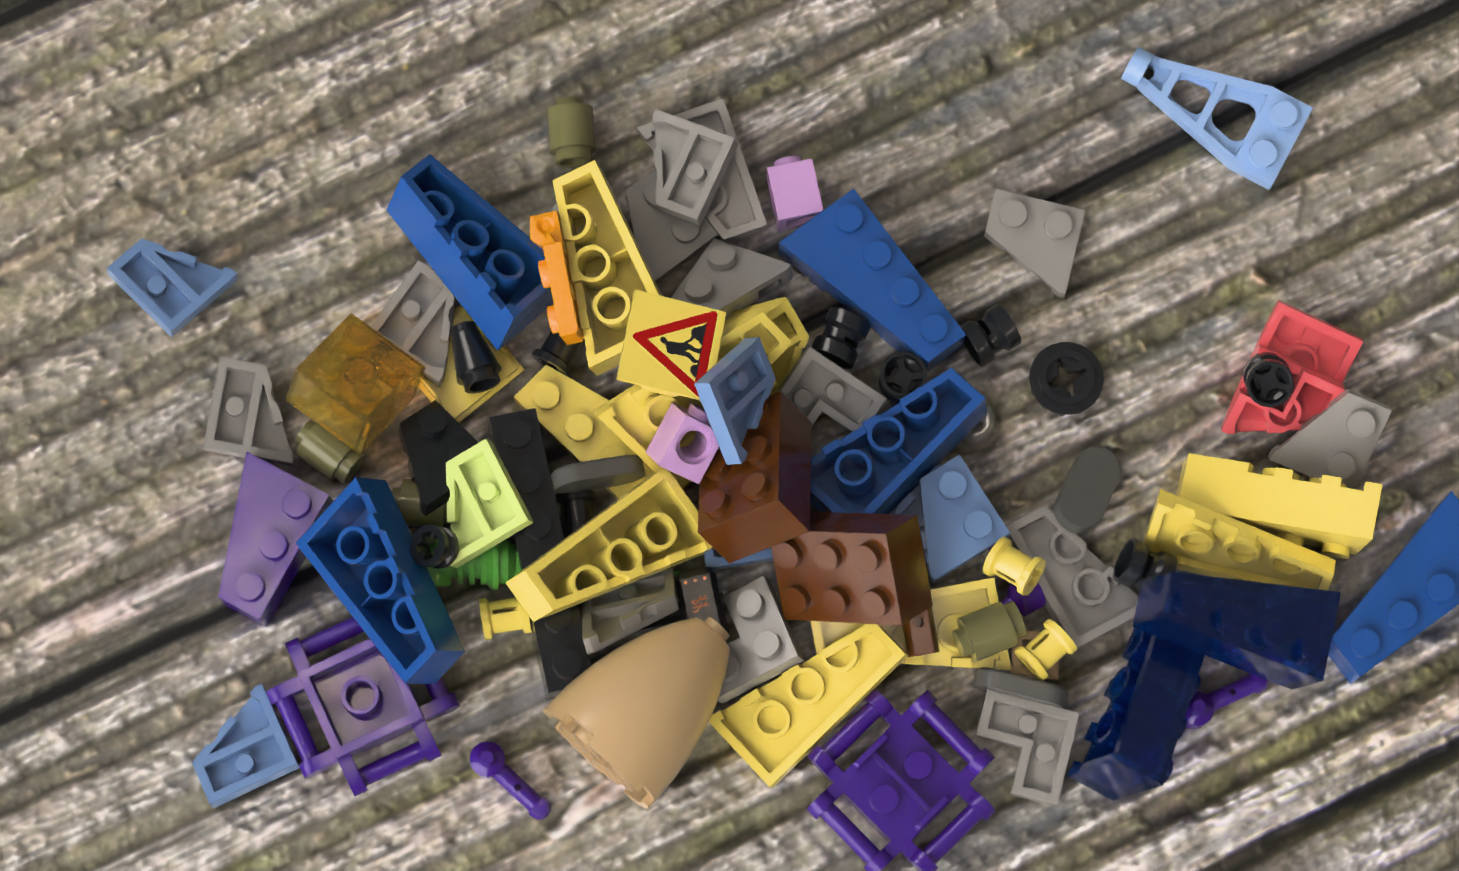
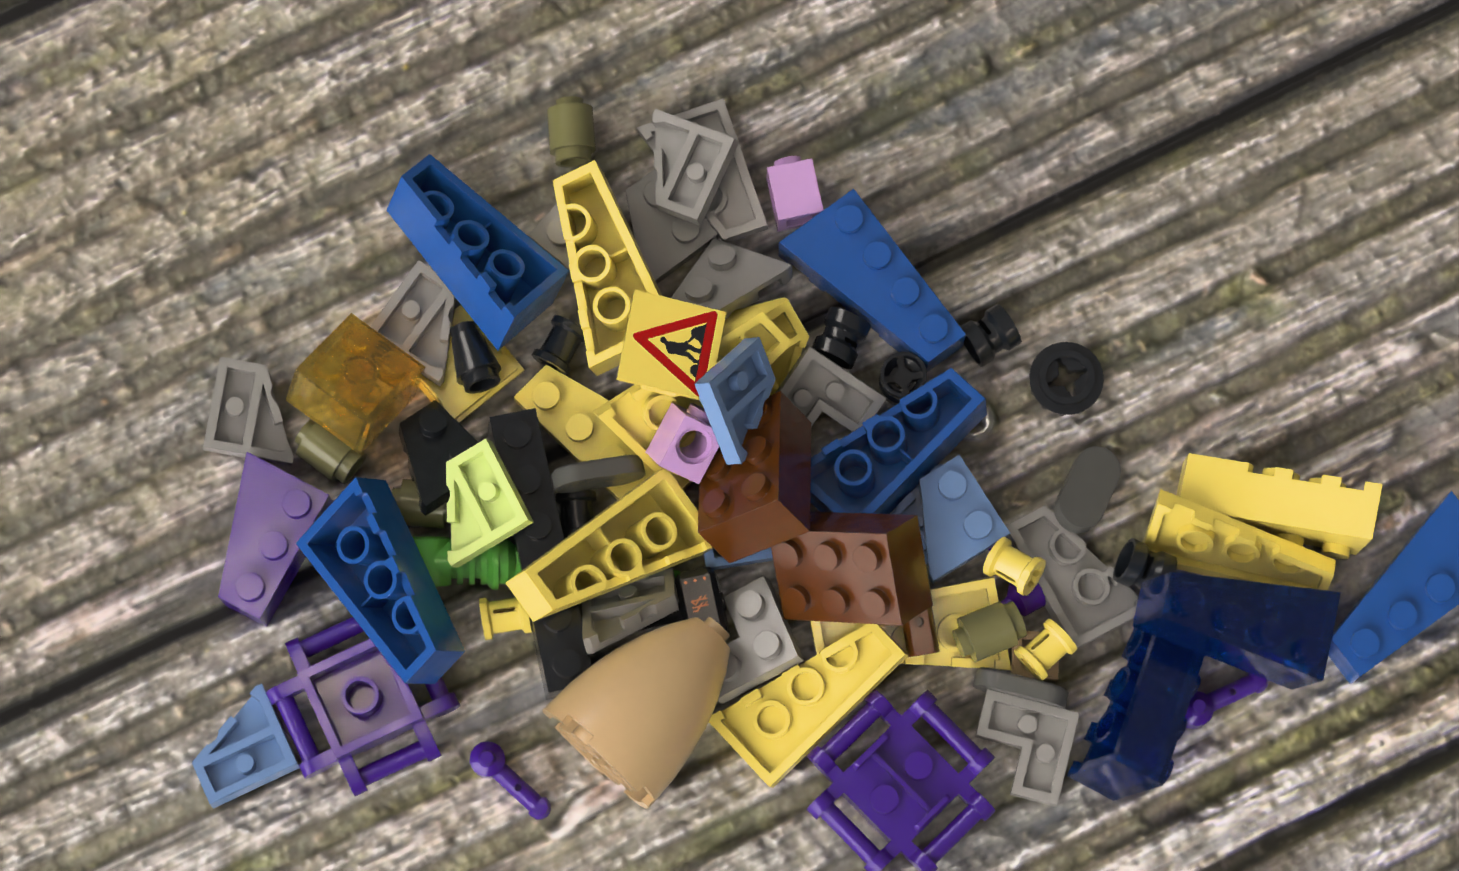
(169, 284): medium blue wing -> none
(442, 555): black bush -> none
(555, 273): light orange hinge -> none
(1037, 235): light grey wing -> none
(1270, 137): light blue plate -> none
(1271, 387): black wheel -> none
(1318, 361): coral slope -> none
(1336, 440): light grey wing -> none

